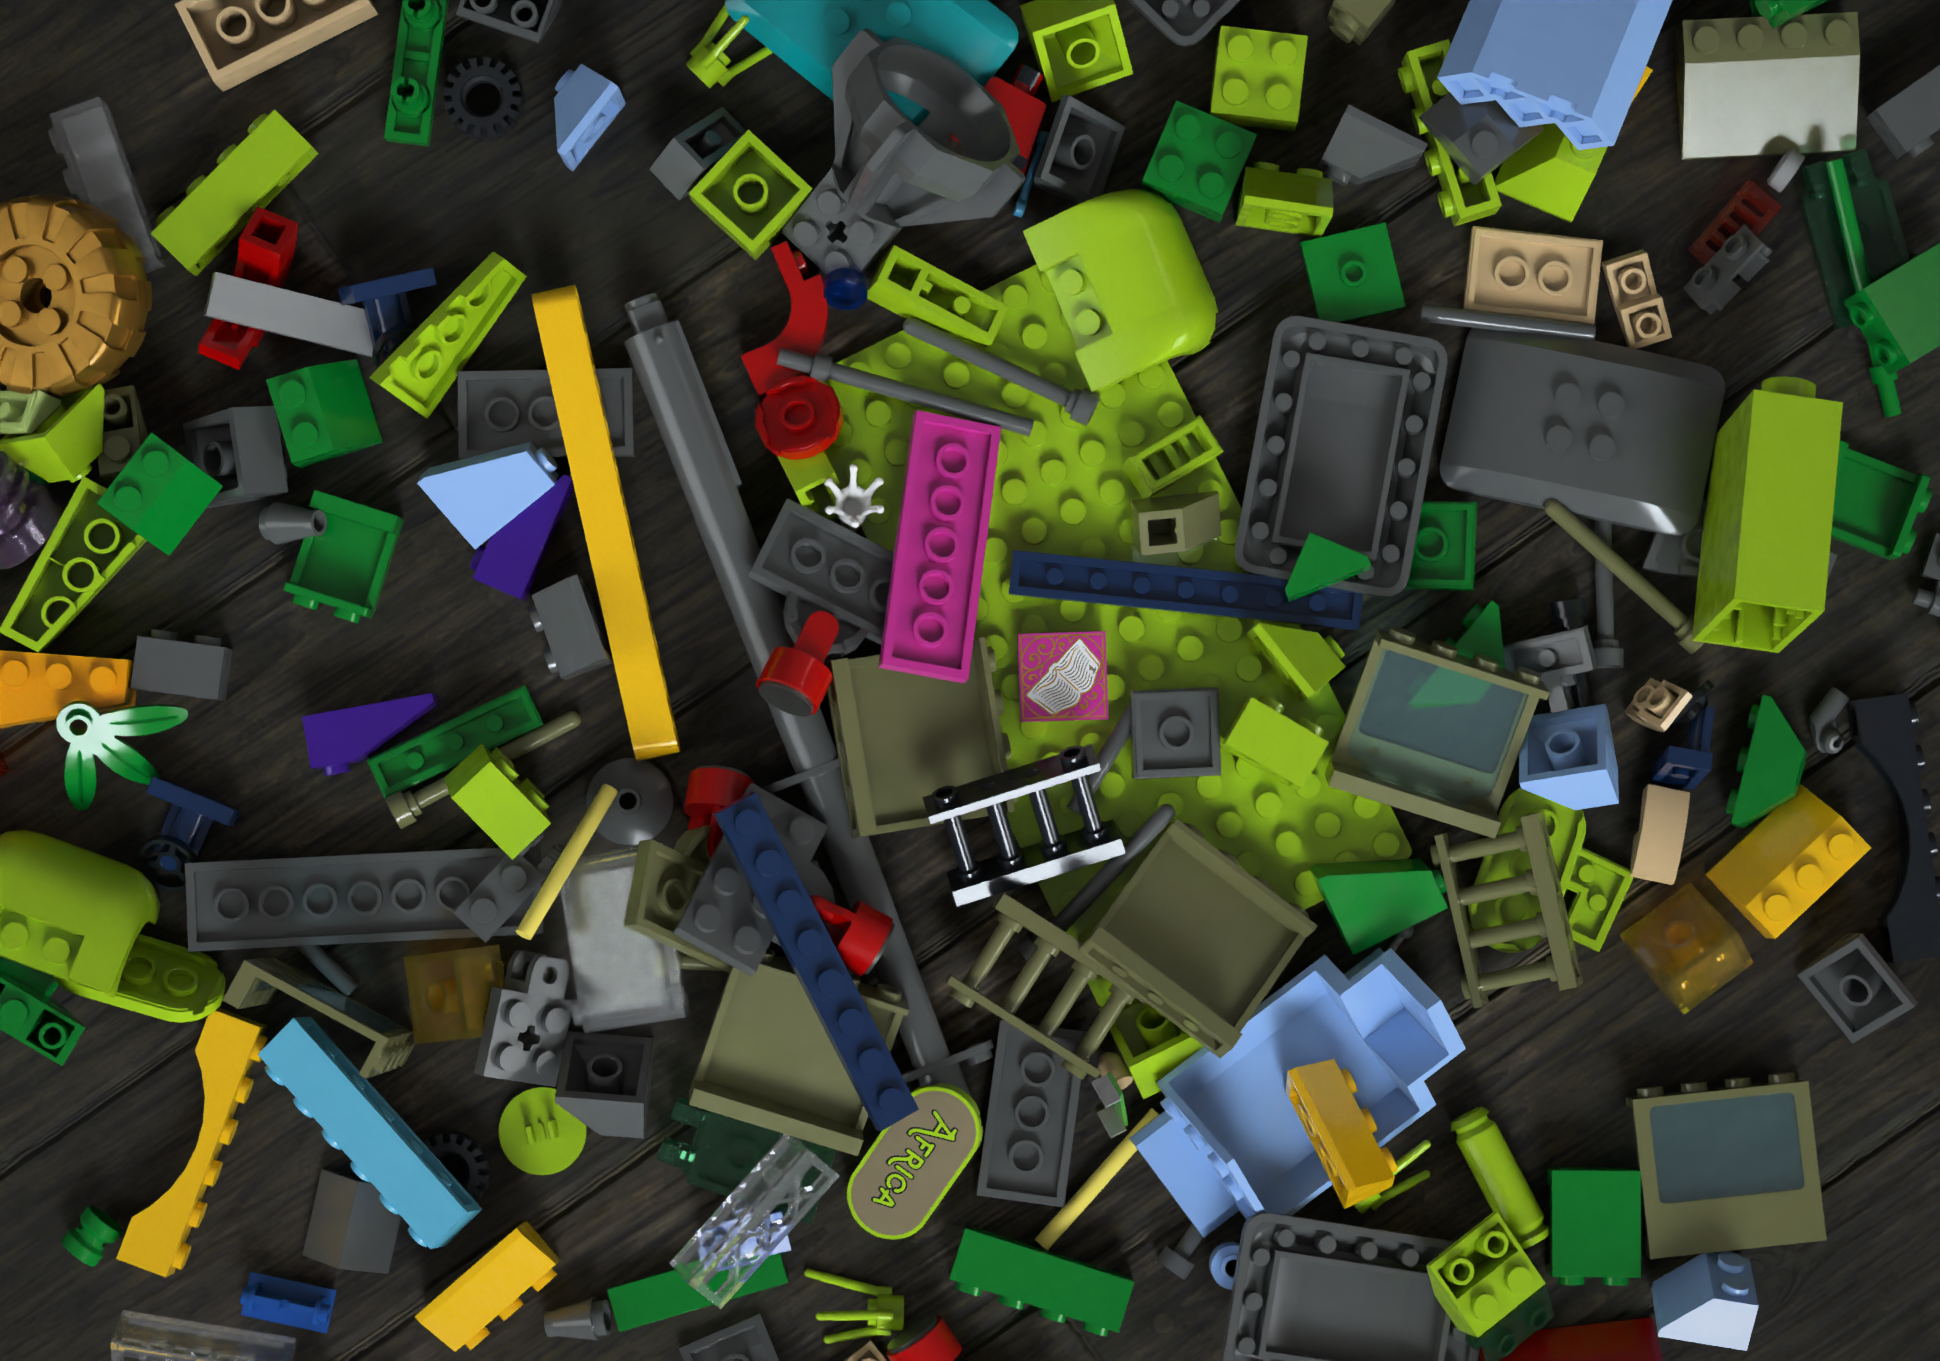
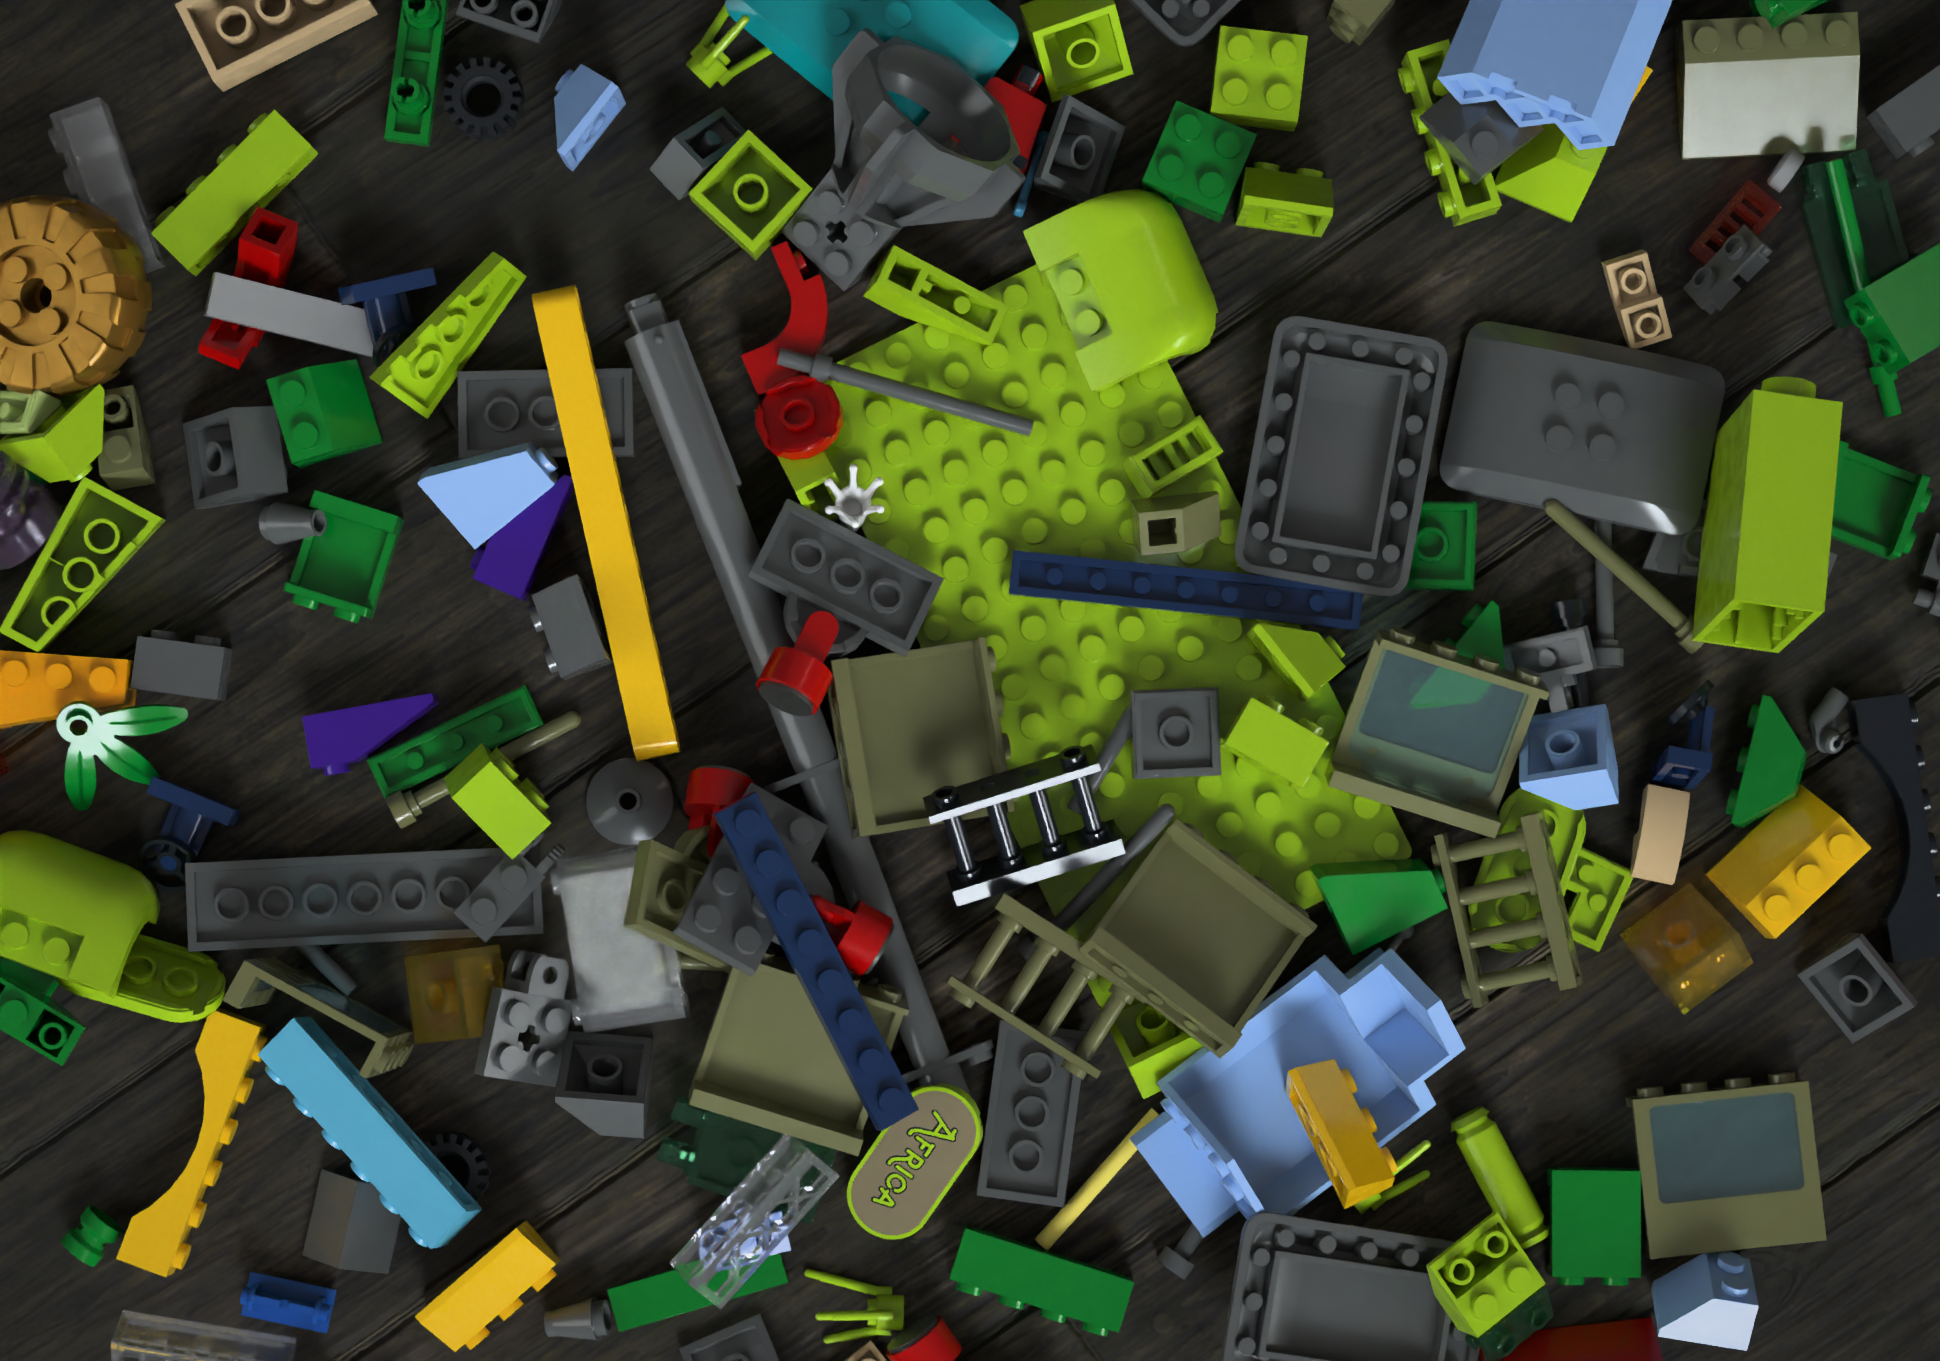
(159, 494): green slope -> none
(540, 1133): lime piece -> none
(566, 861): light yellow bar -> none
(845, 288): clear blue tile -> none
(940, 547): dark pink plate -> none
(1063, 676): tile -> none
(1076, 402): dark grey piece -> none
(1108, 1087): piece -> none
(1218, 1260): light blue brick -> none
(1323, 565): green slope -> none
(1352, 274): green plate -> none
(1368, 149): dark grey slope -> none
(1505, 322): dark grey bar -> none
(1533, 274): tan tile -> none
(1657, 704): tan slope -> none

